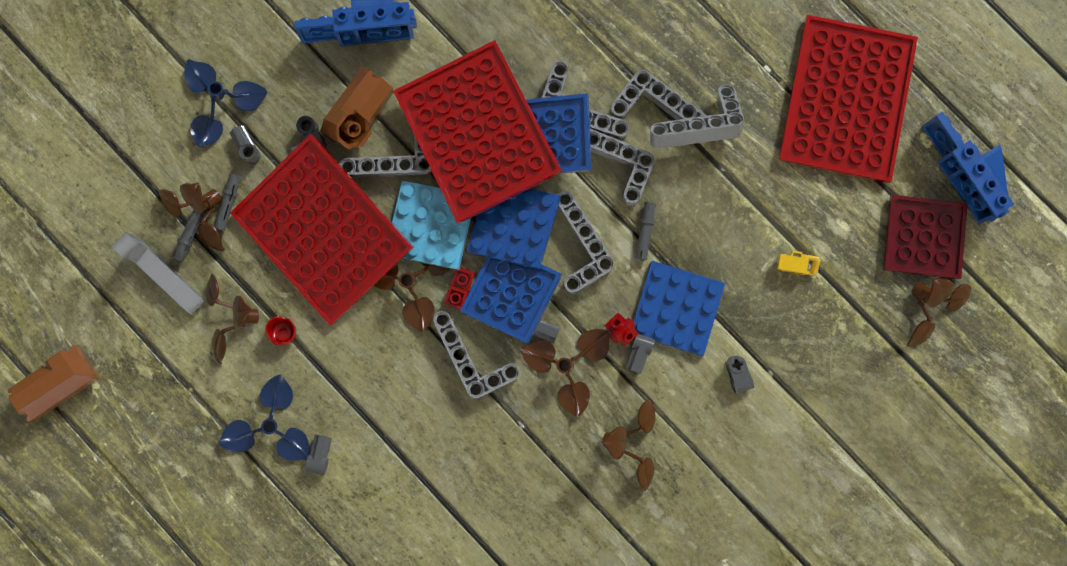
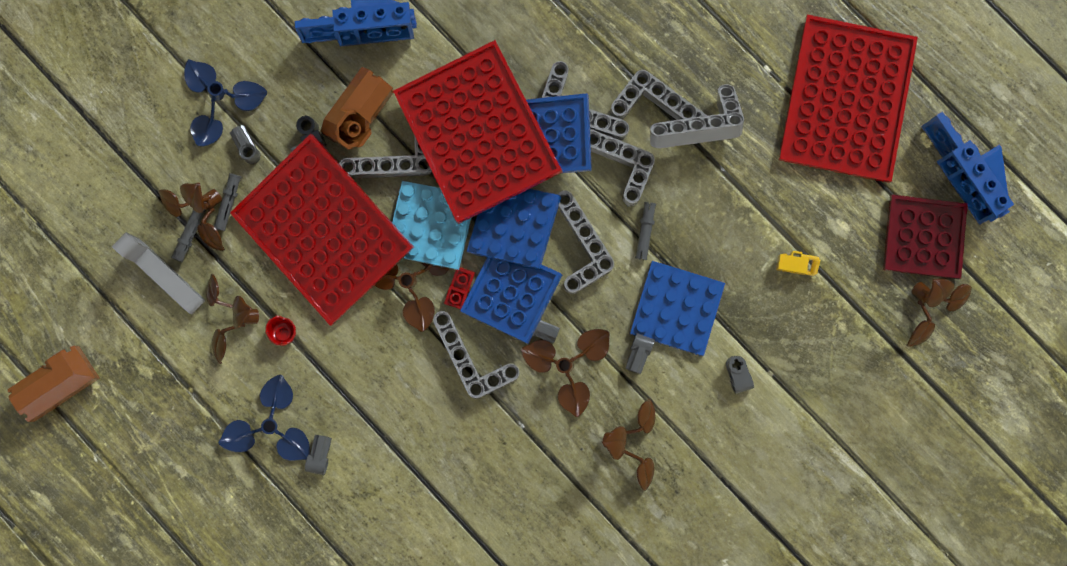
(621, 329): red brick -> none

